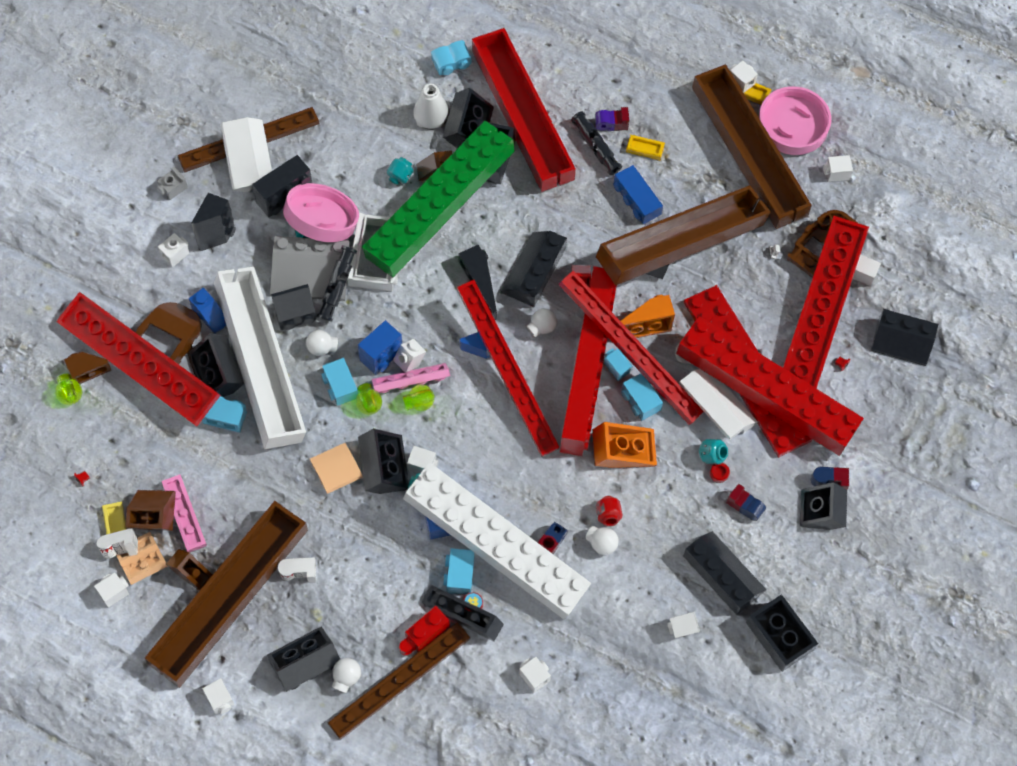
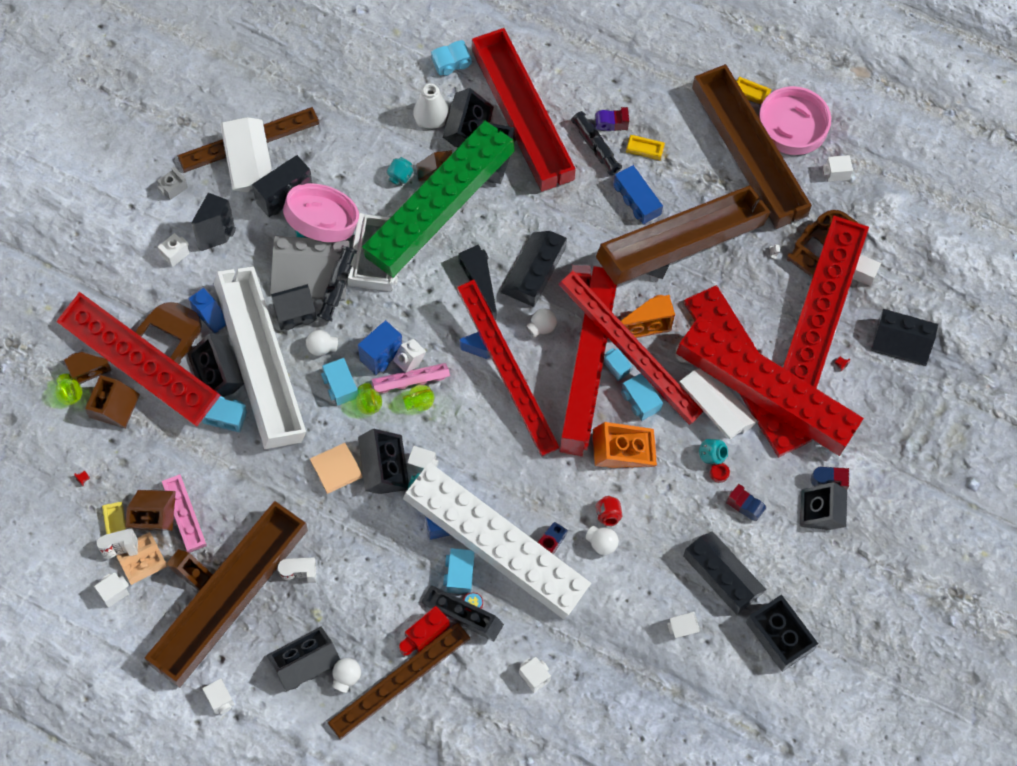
(112, 402): none -> reddish brown slope
(744, 75): white brick -> none

